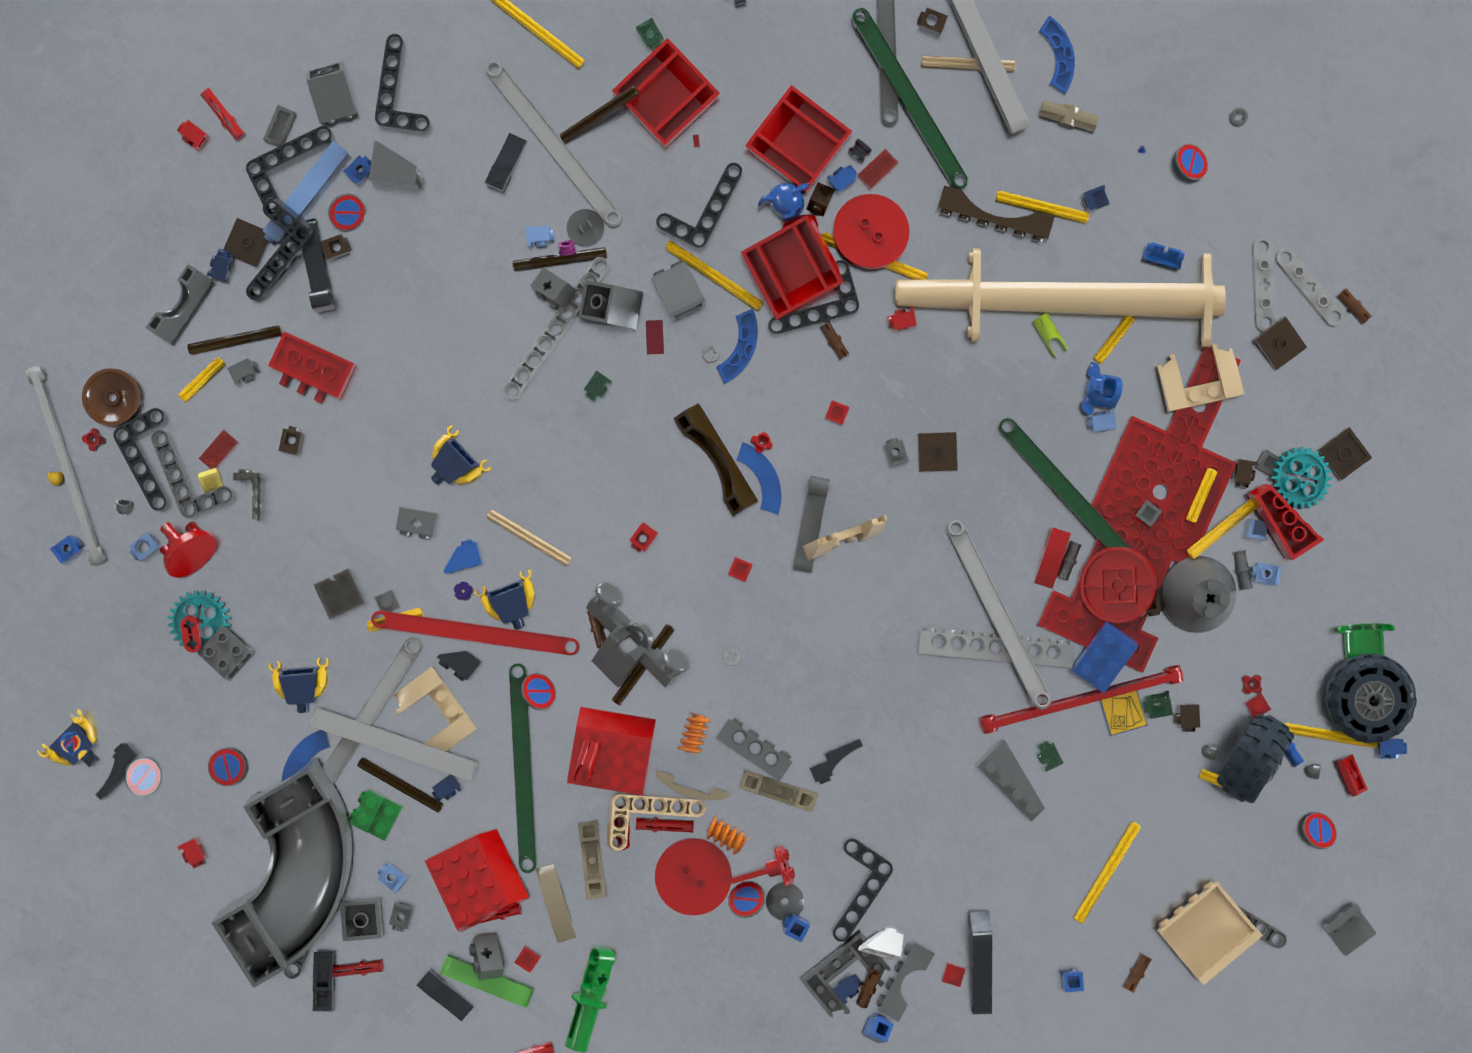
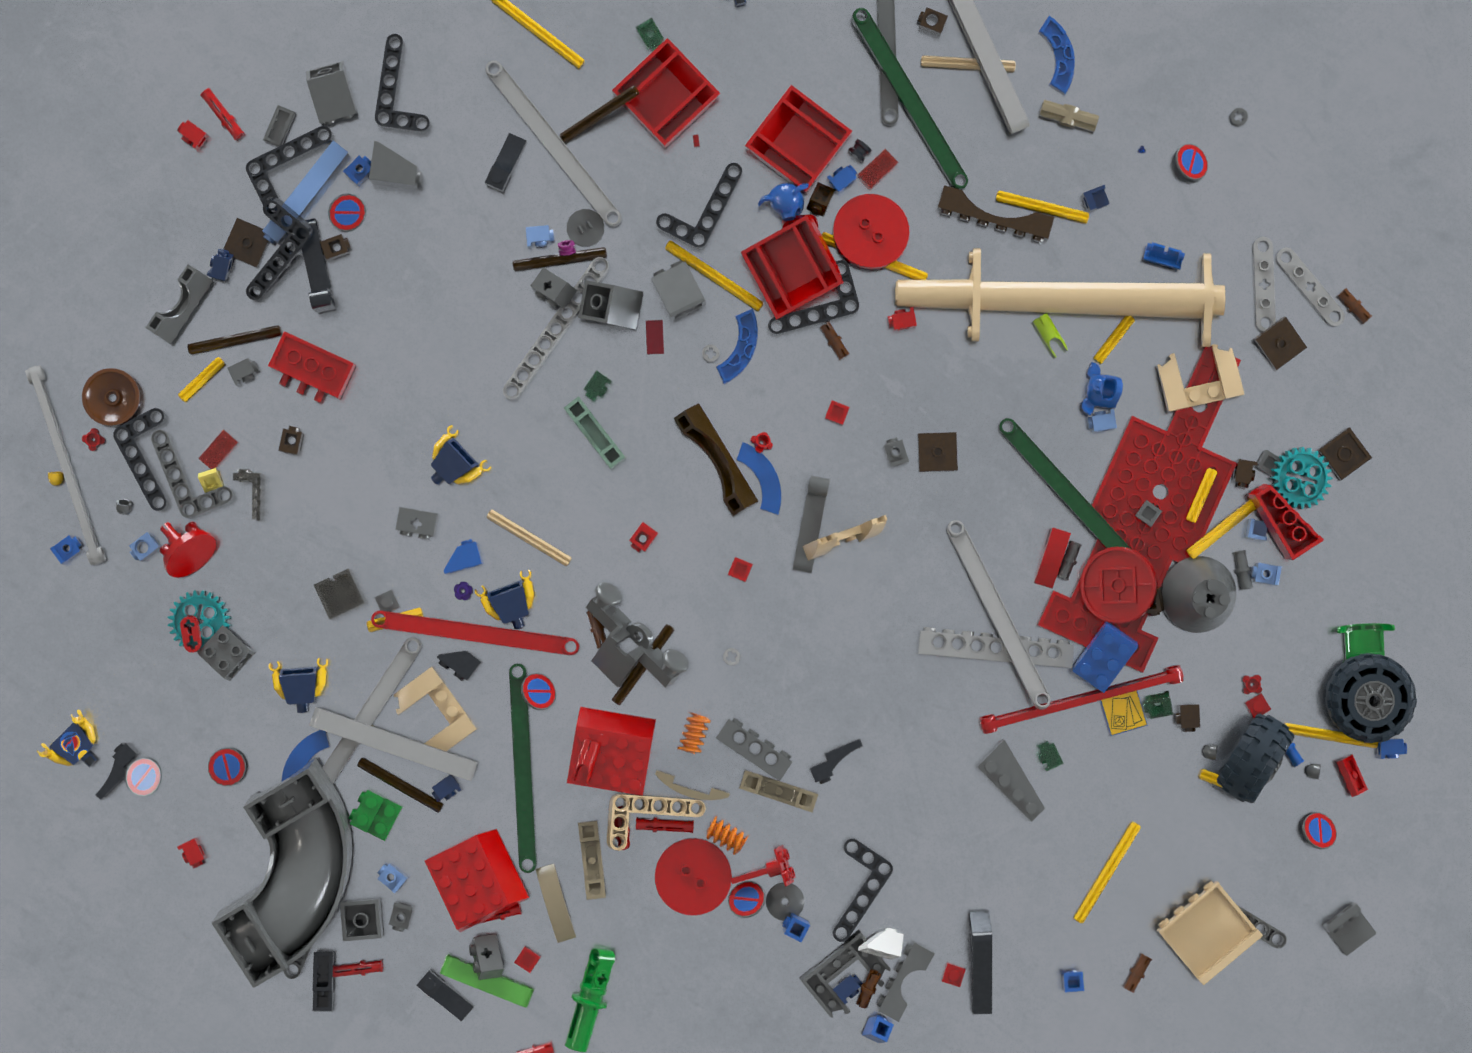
(594, 433): none -> sand green arch

